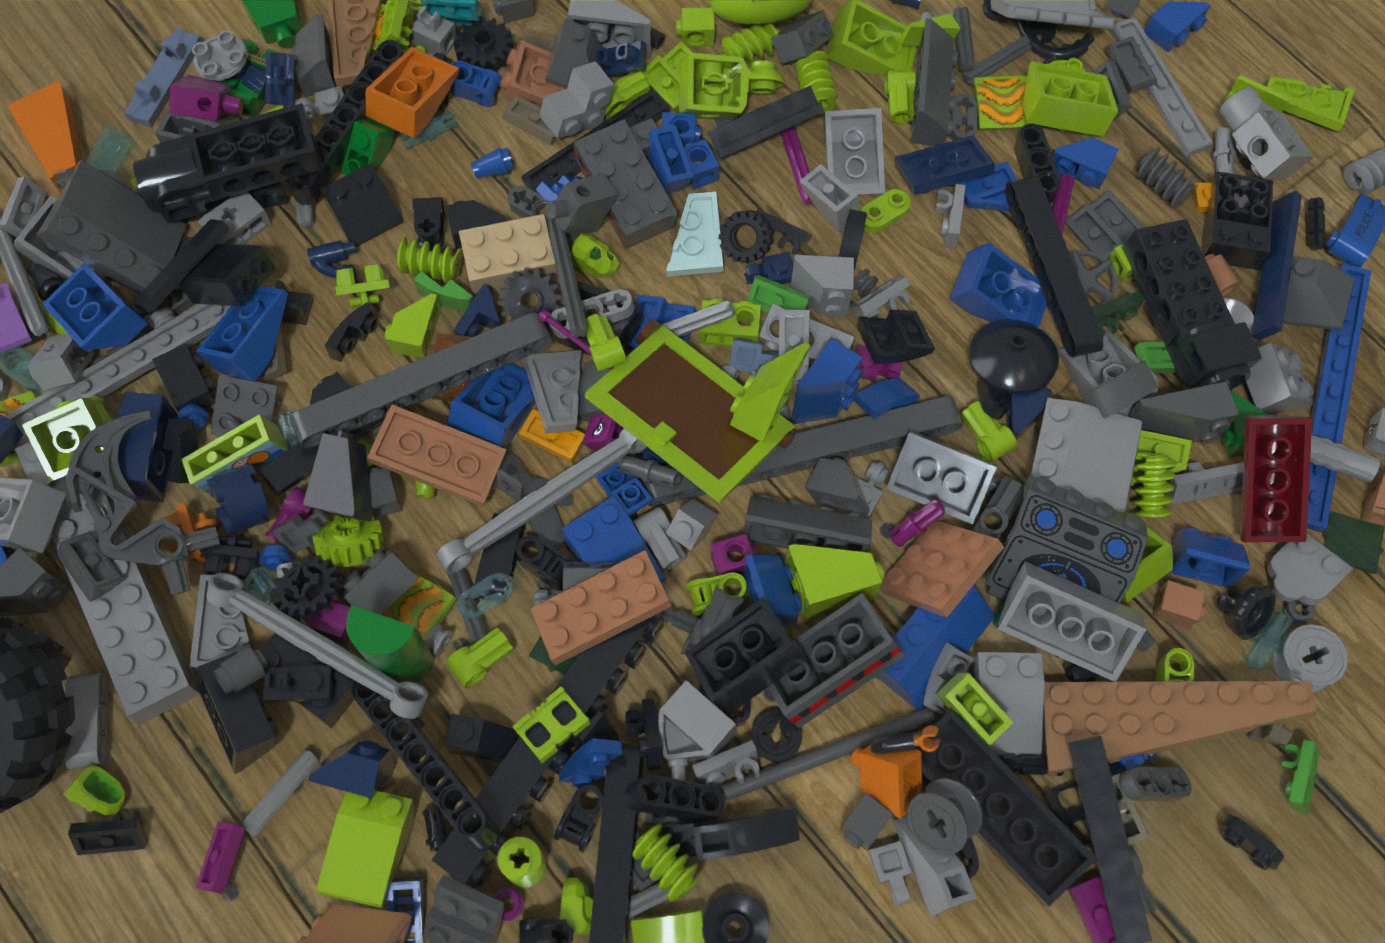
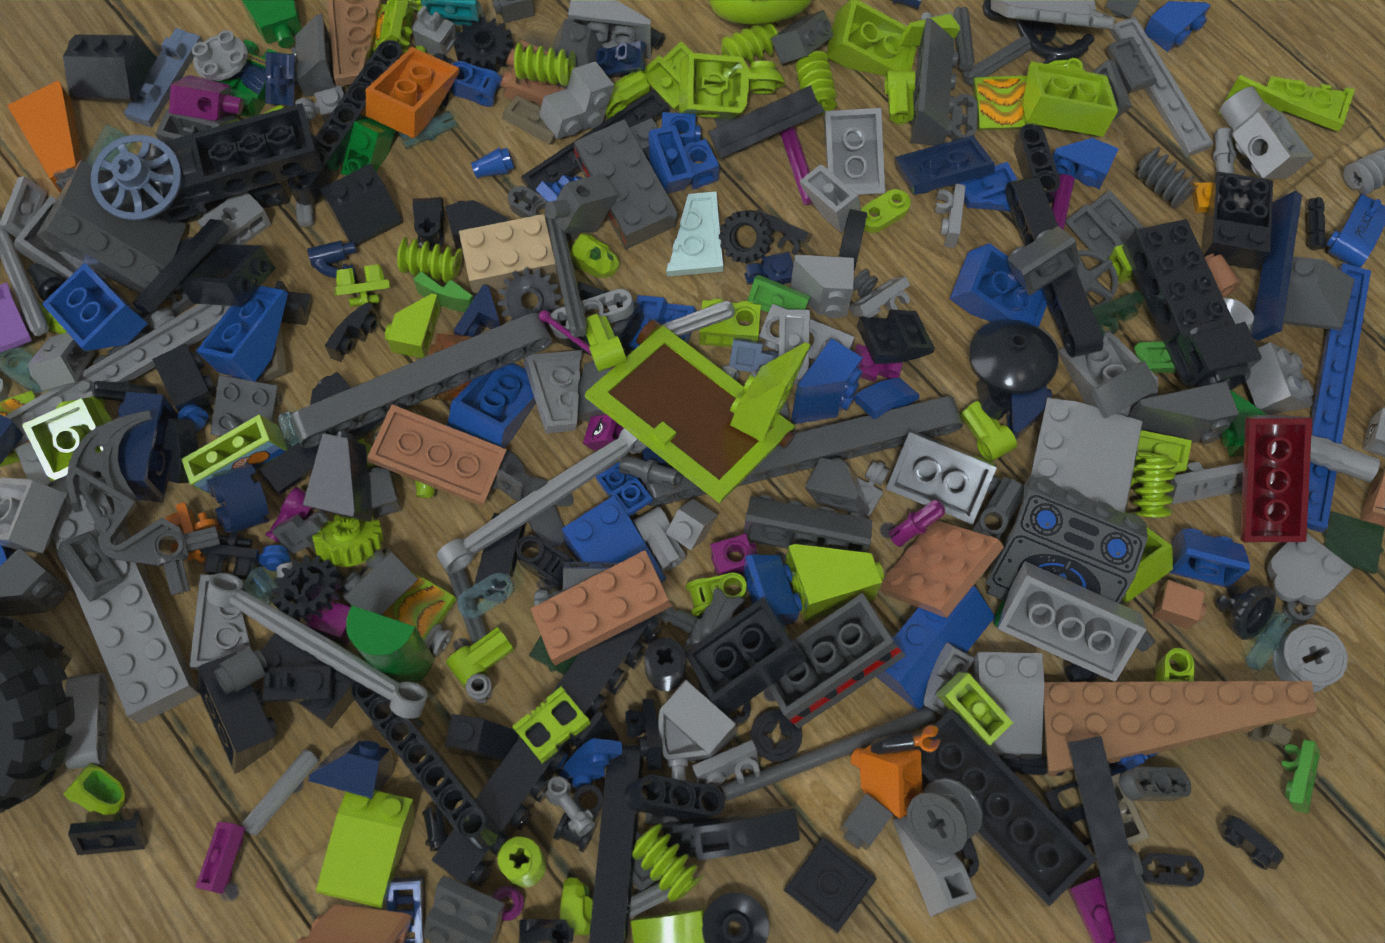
(106, 67): none -> black slope
(117, 391): none -> black axle
(133, 174): none -> sand blue wheel
(482, 681): none -> light grey pin
(543, 66): none -> lime piece
(559, 795): none -> light grey bar
(562, 444): light orange plate -> none
(672, 660): none -> black piece
(696, 27): lime brick -> none
(830, 885): none -> black tile
(891, 866): light grey plate -> none
(1044, 259): none -> dark grey slope
(1172, 862): none -> black beam

